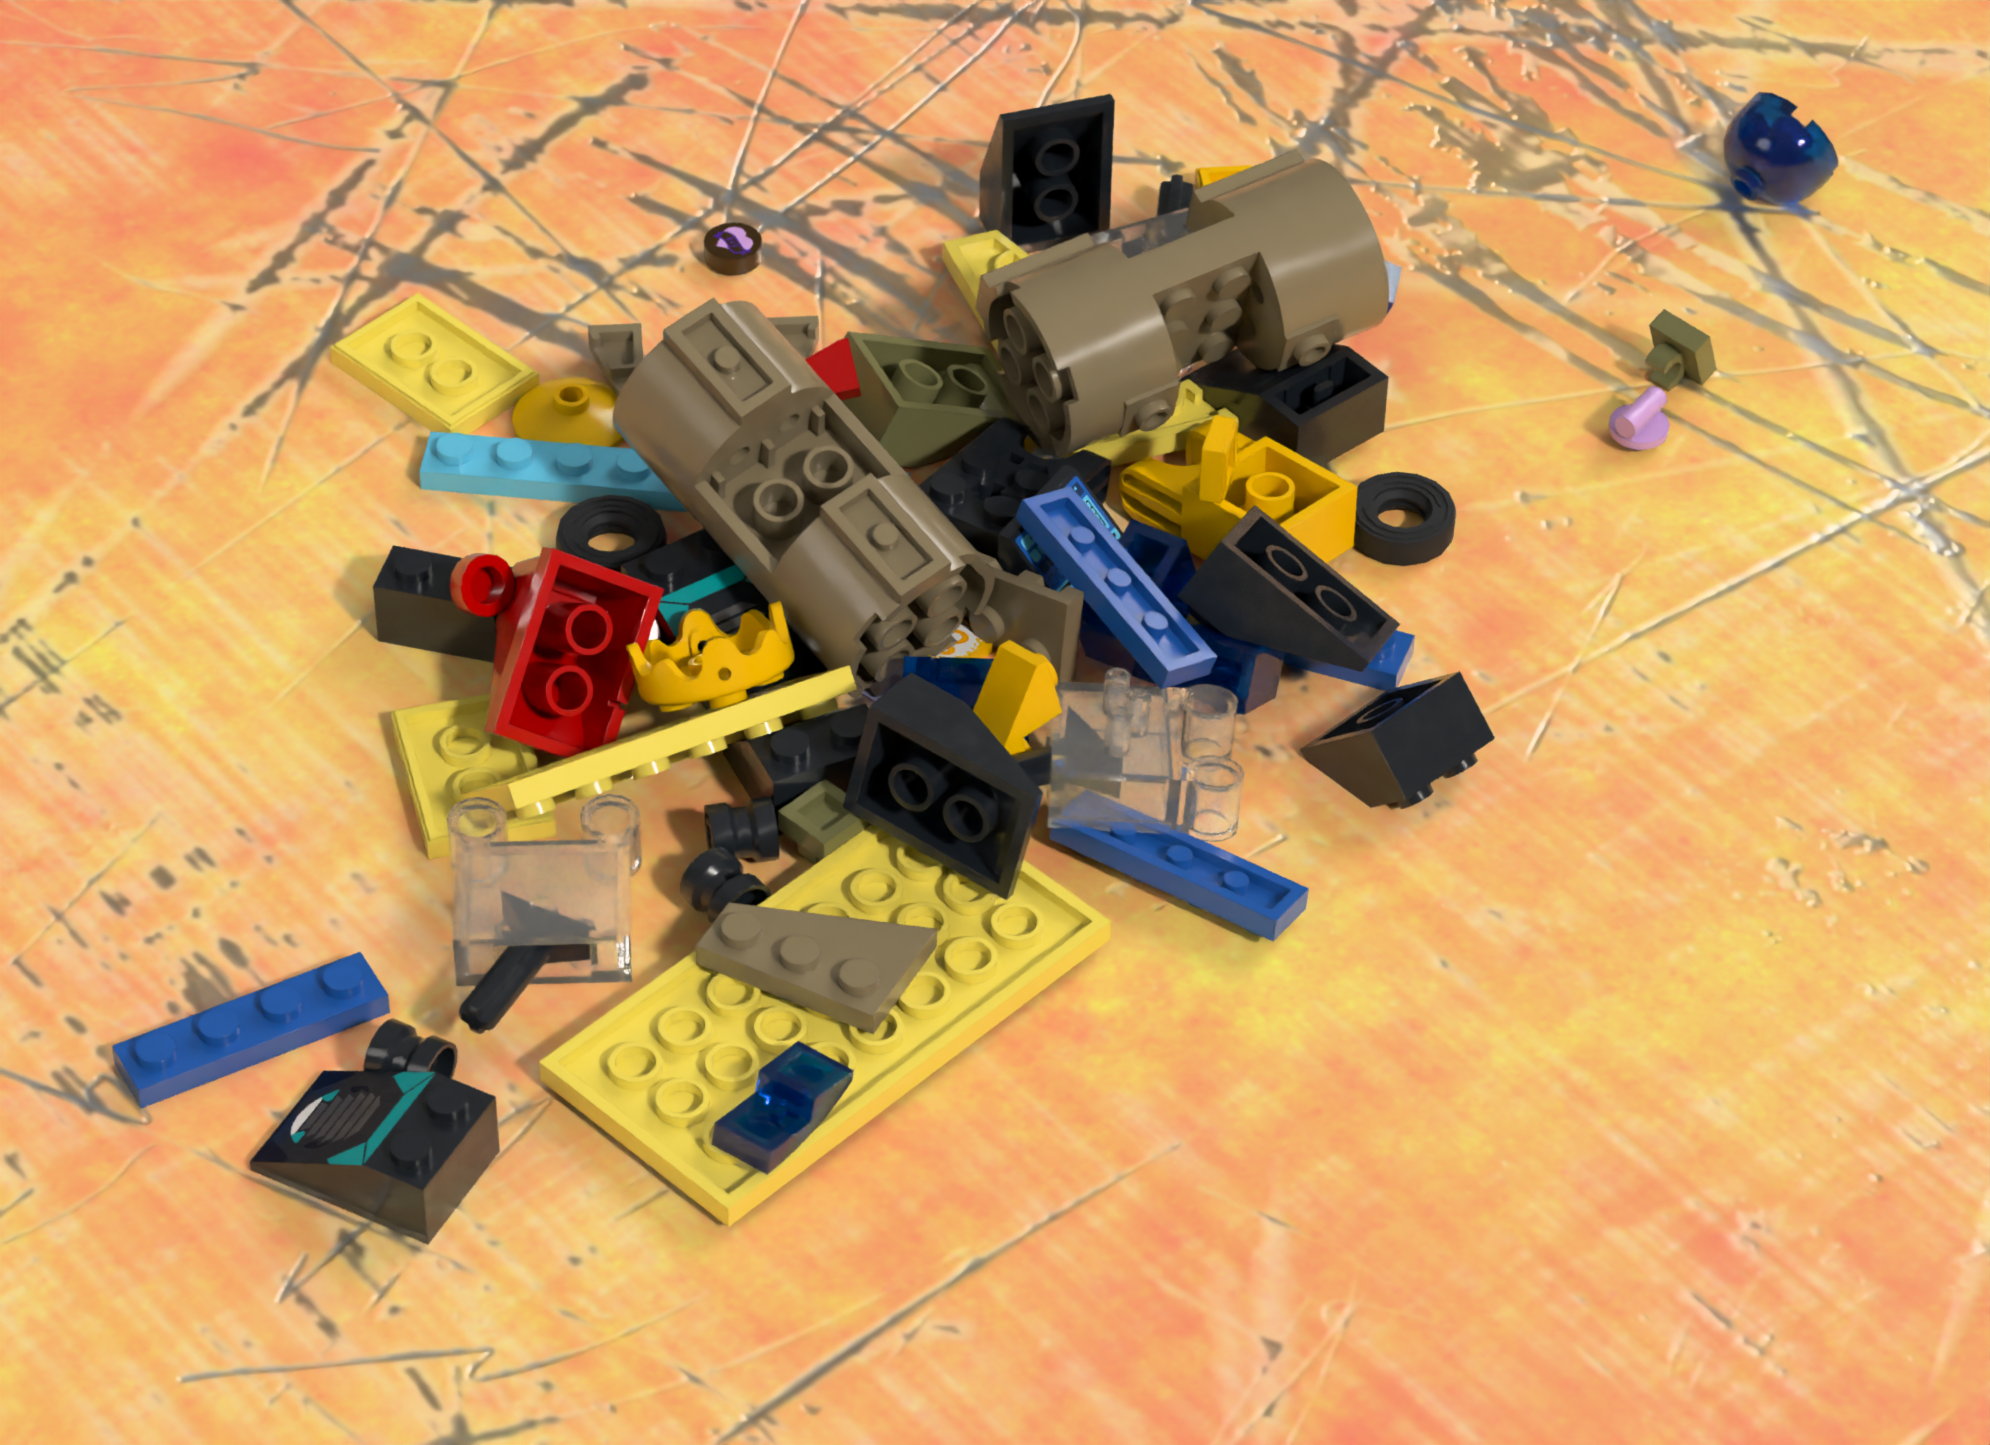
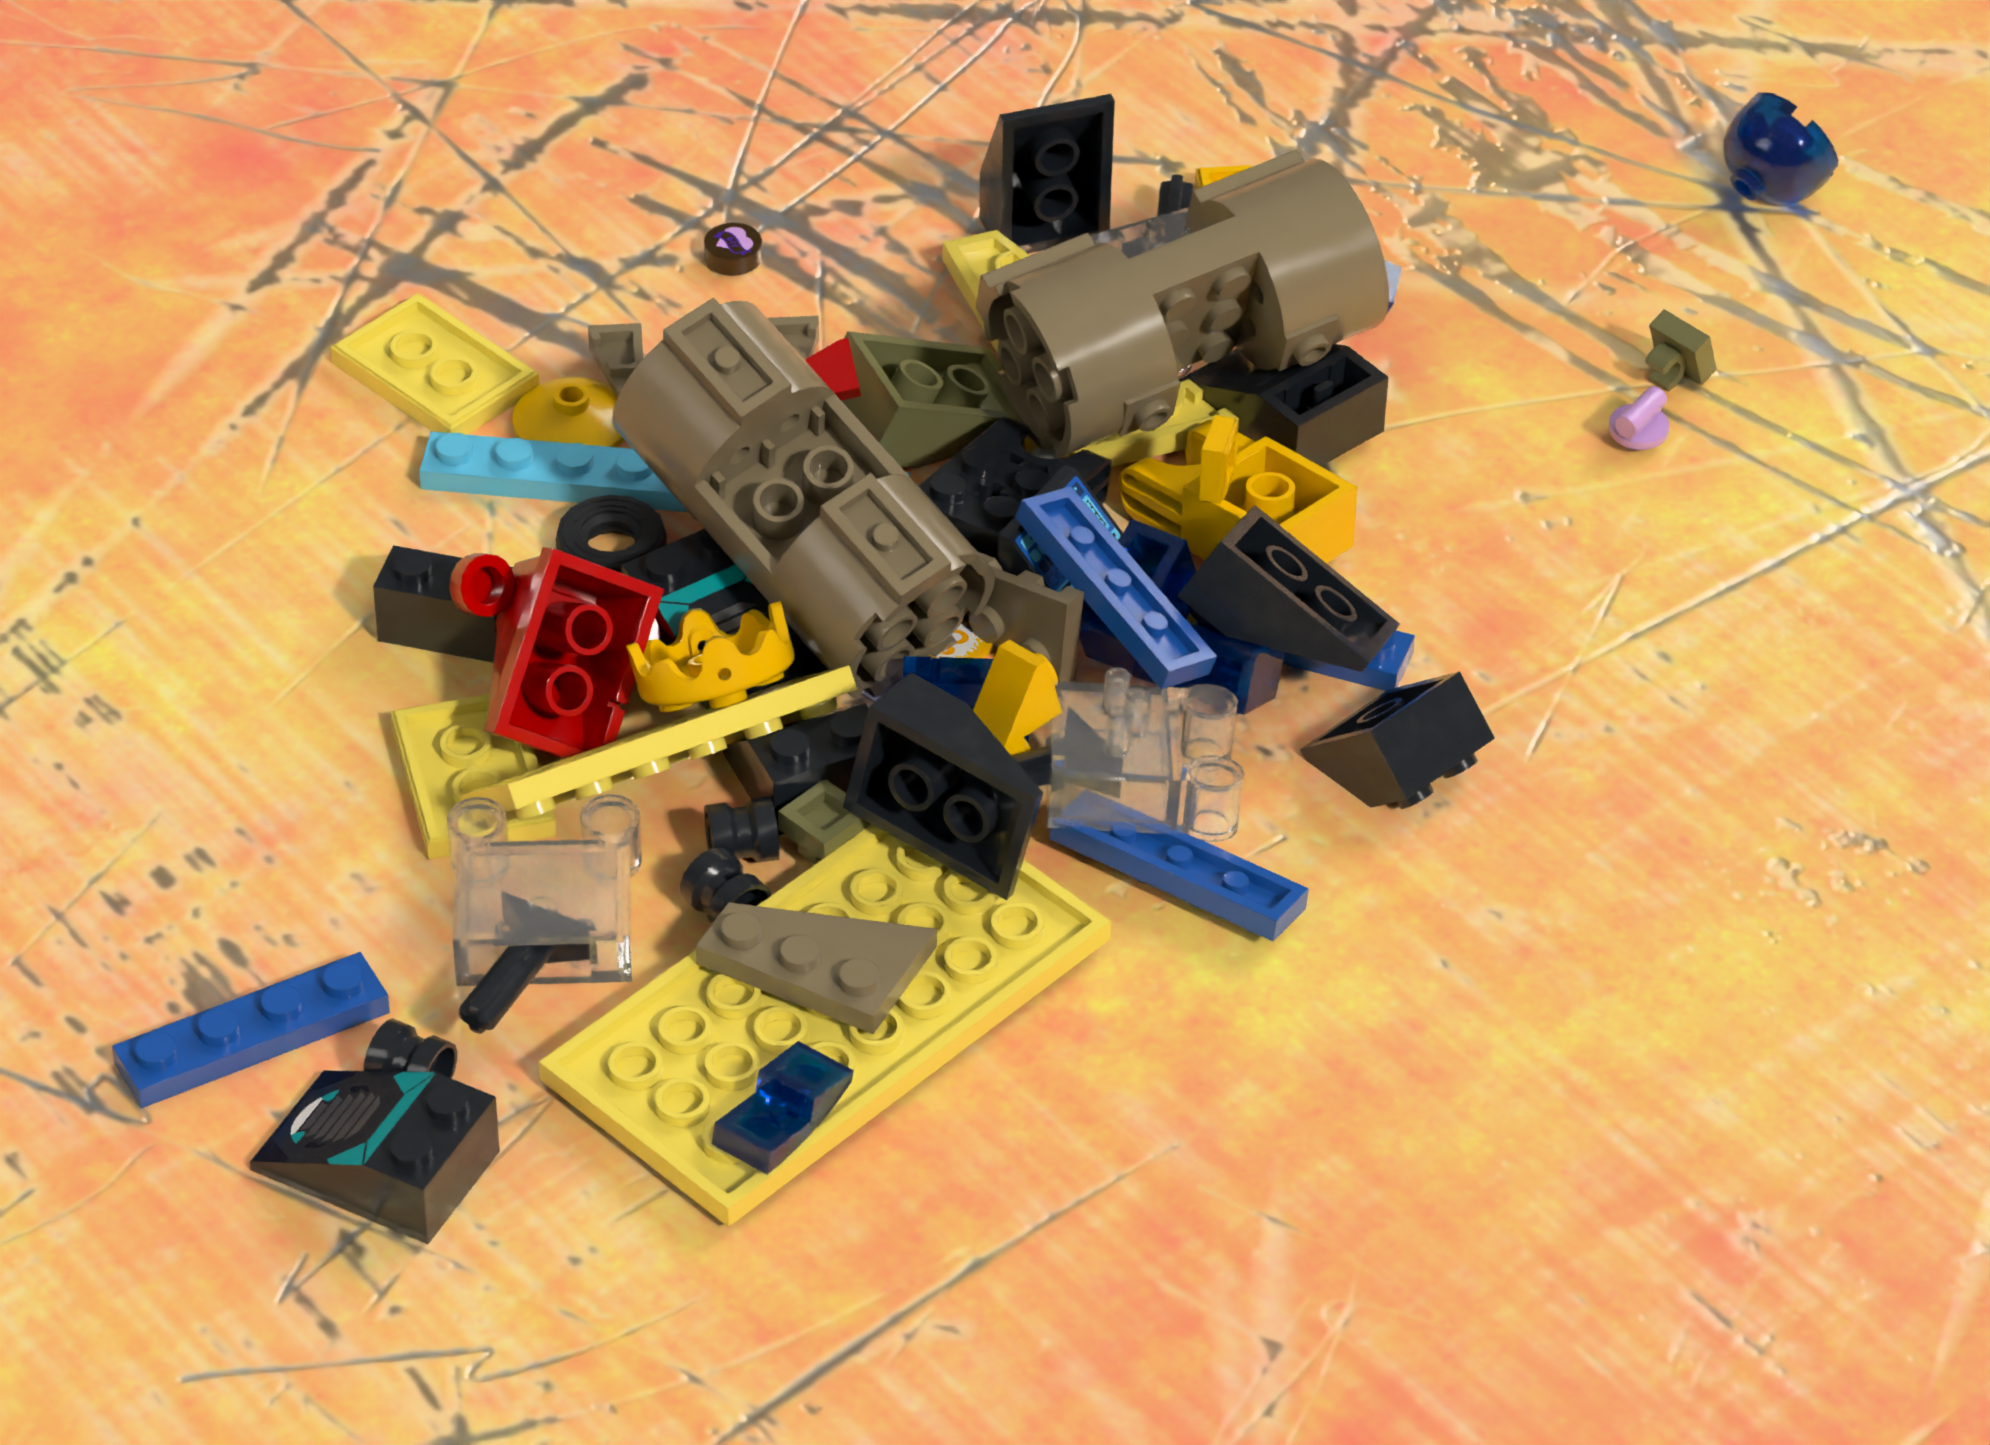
(1400, 544): black tyre -> none

